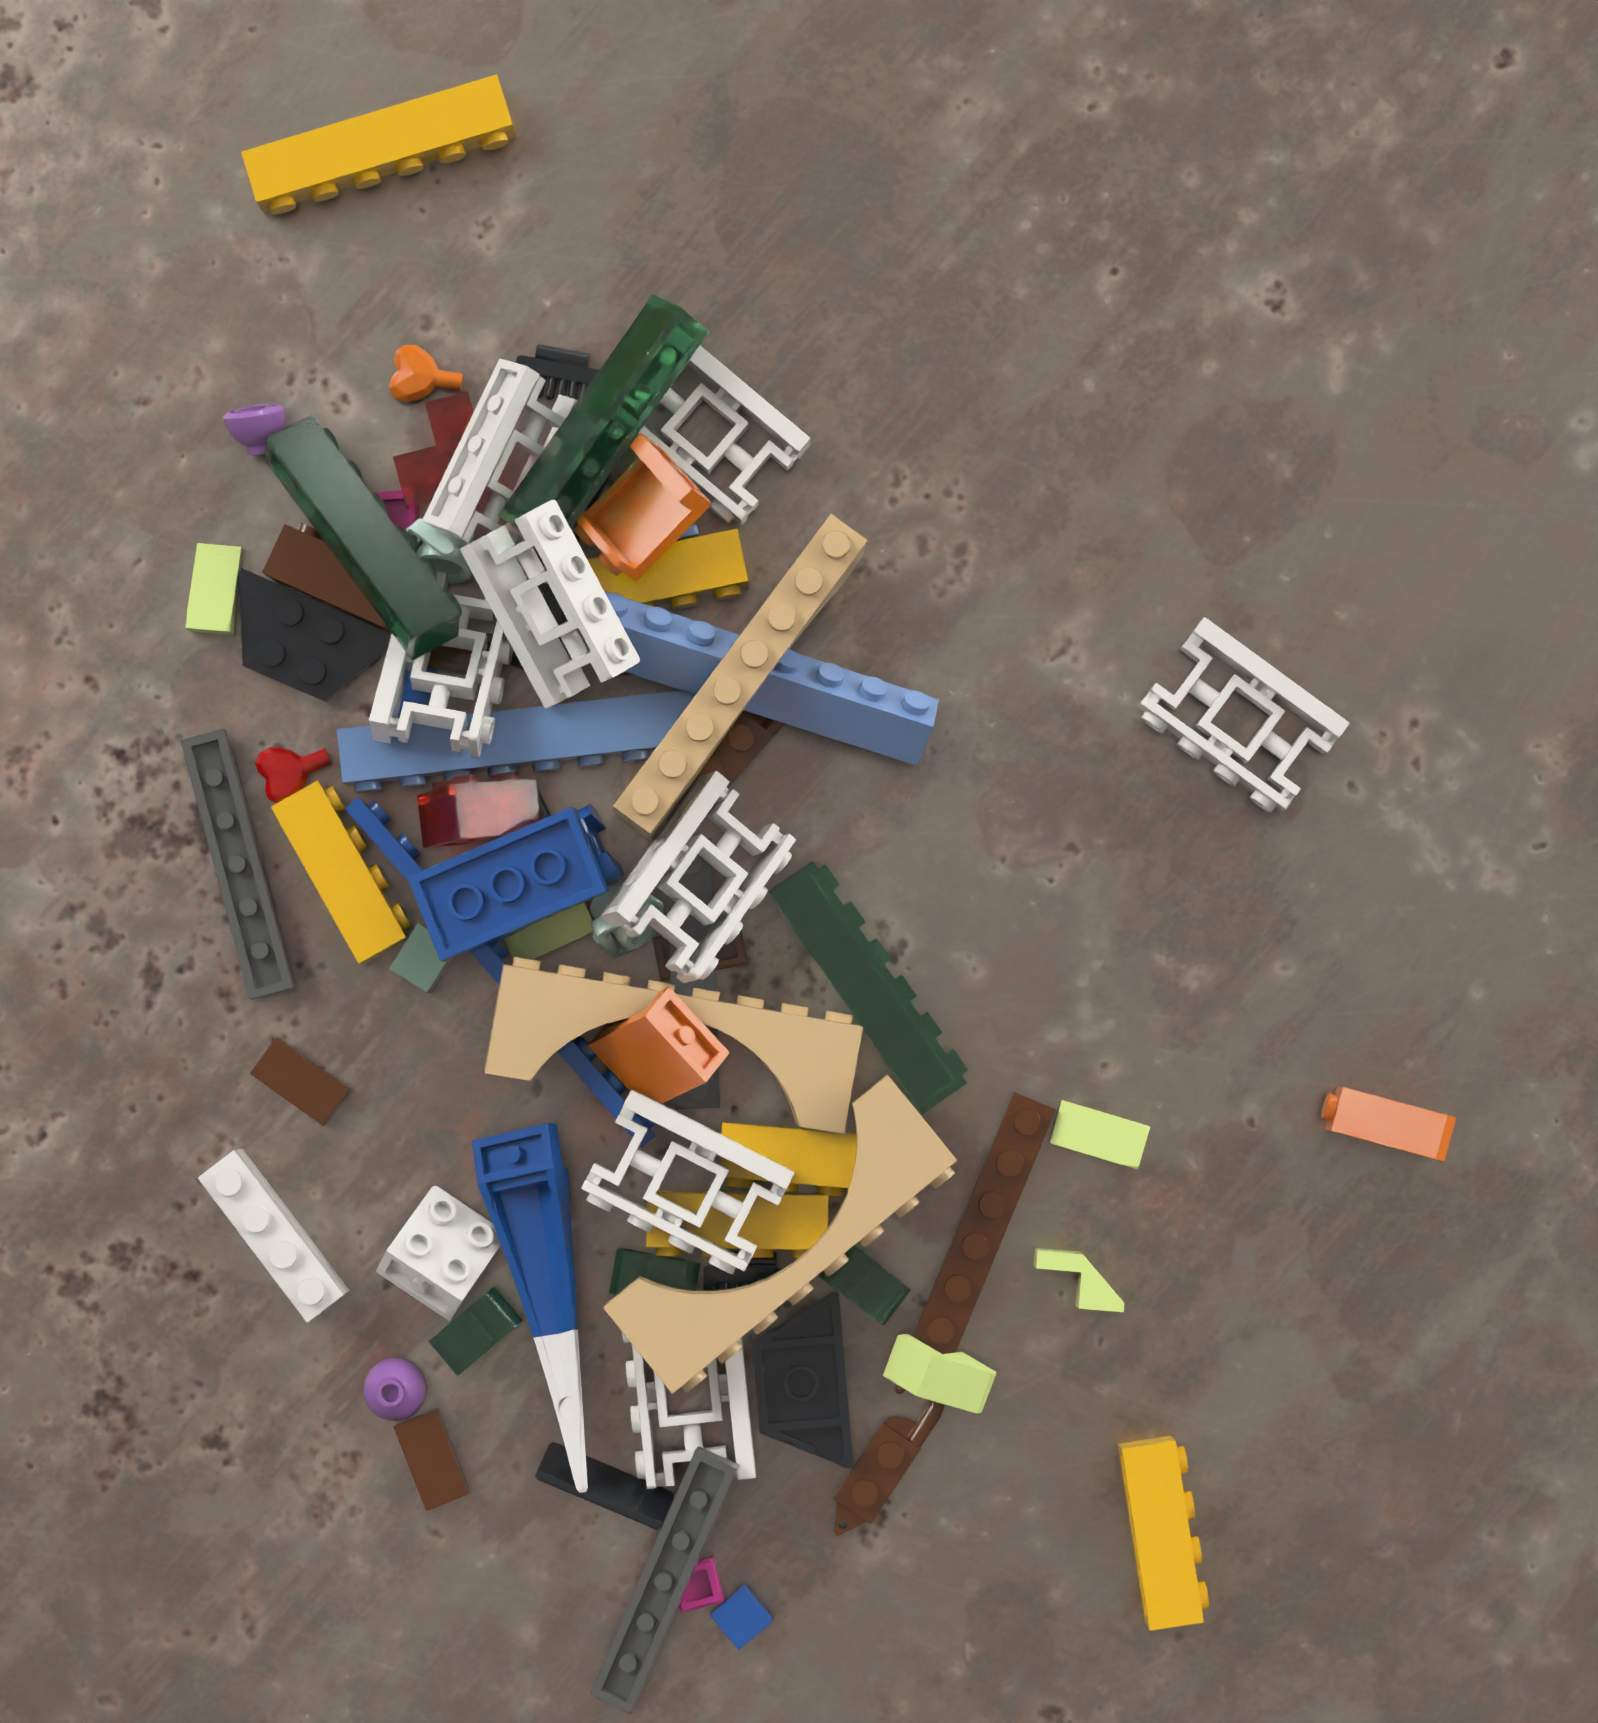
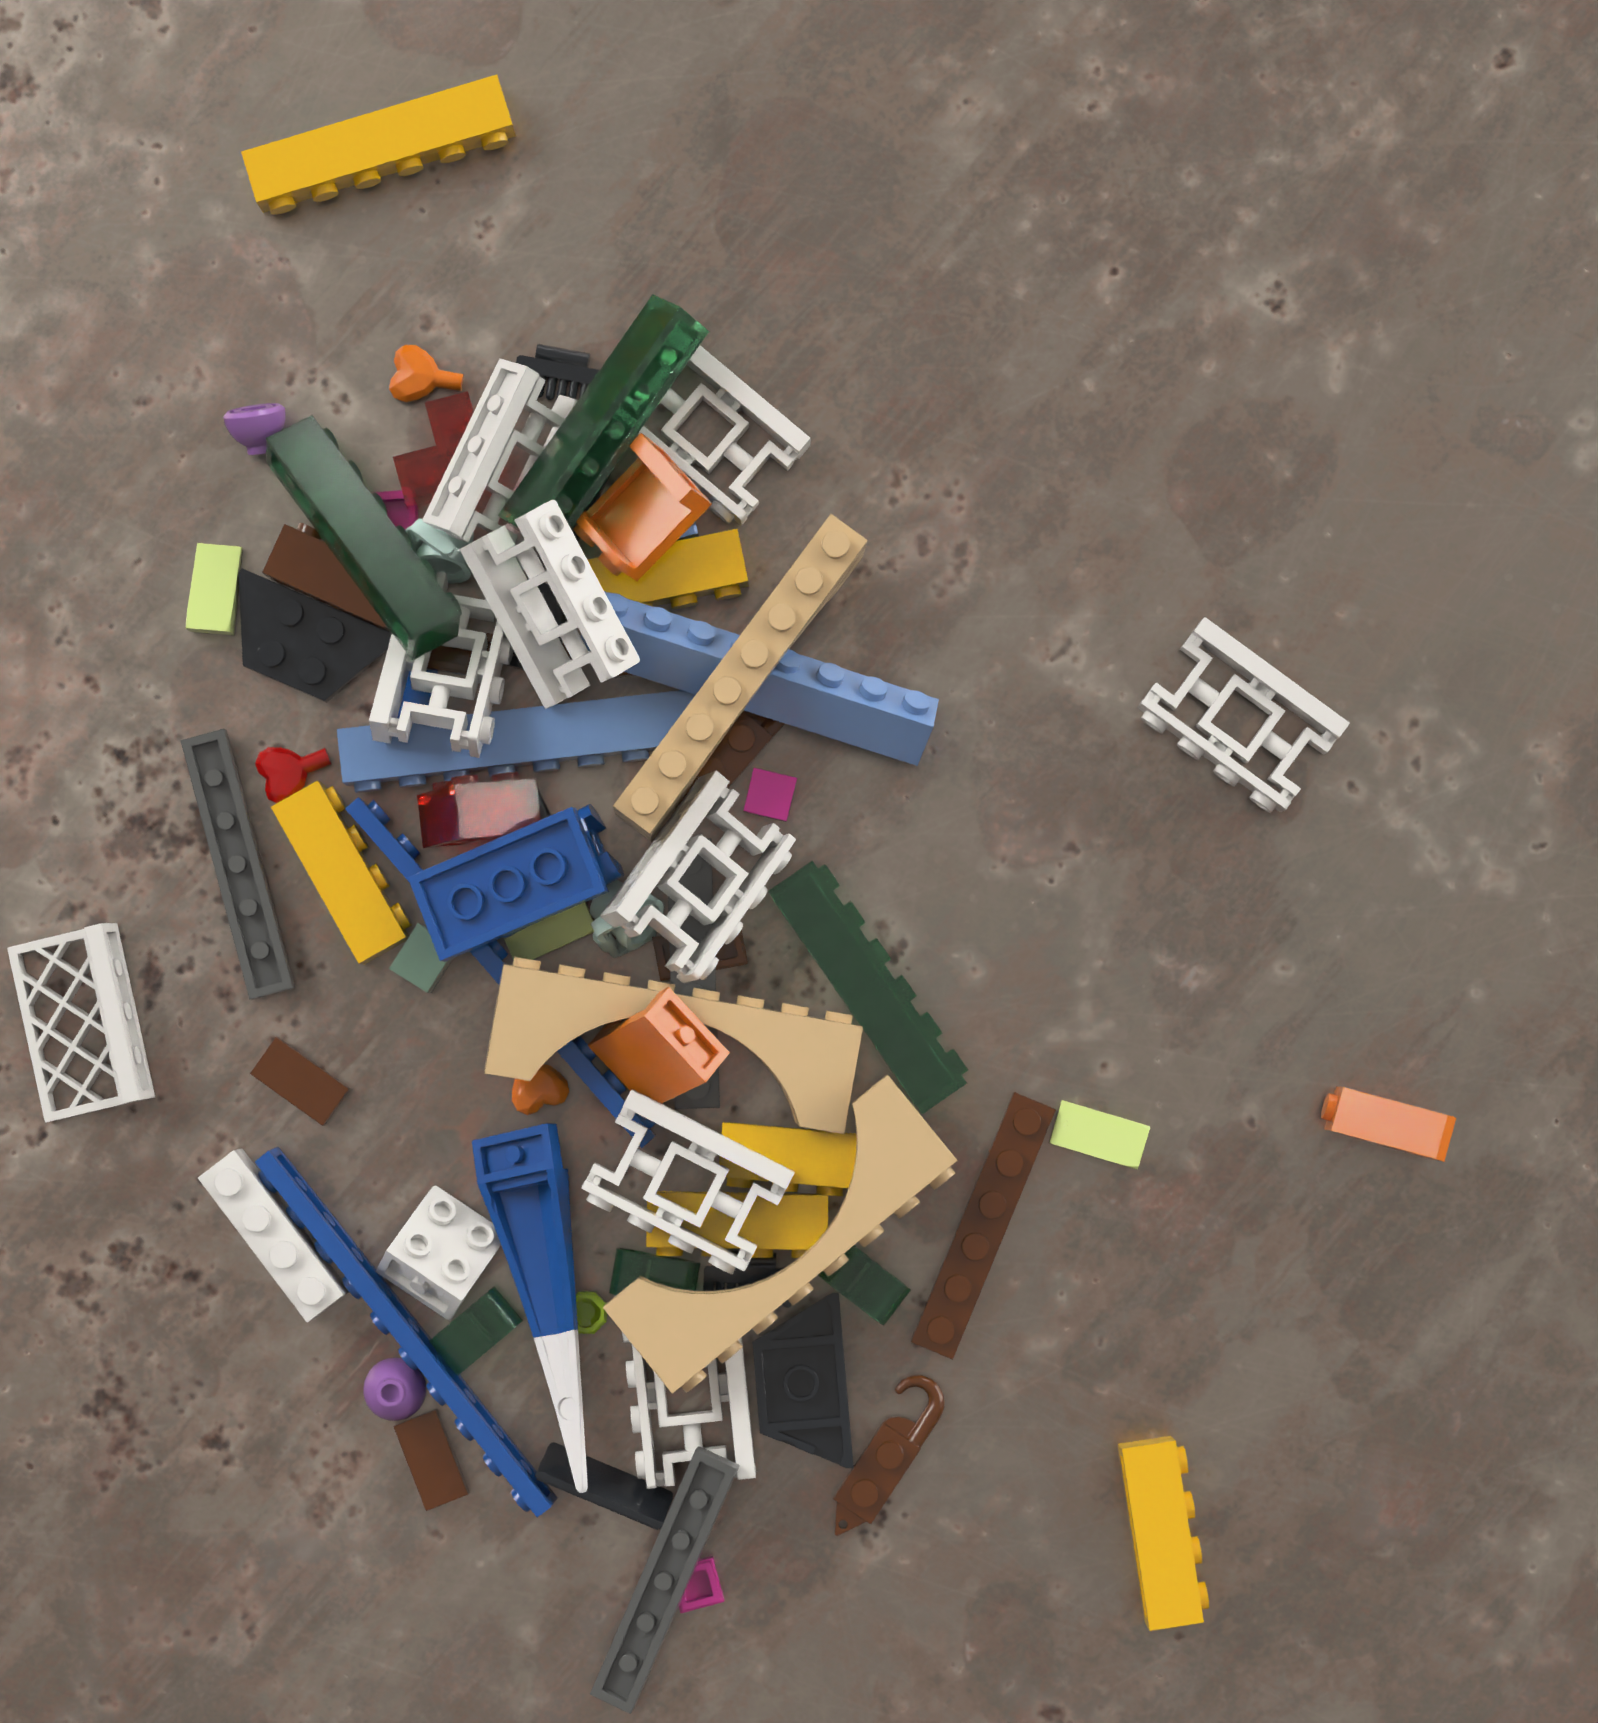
(117, 1013): none -> white fence
(393, 1317): none -> blue plate
(545, 1088): none -> orange rock
(590, 1312): none -> lime tile
(741, 1616): blue tile -> none
(770, 794): none -> dark pink tile
(939, 1377): yellowish green slope -> none
(1091, 1288): yellowish green slope -> none

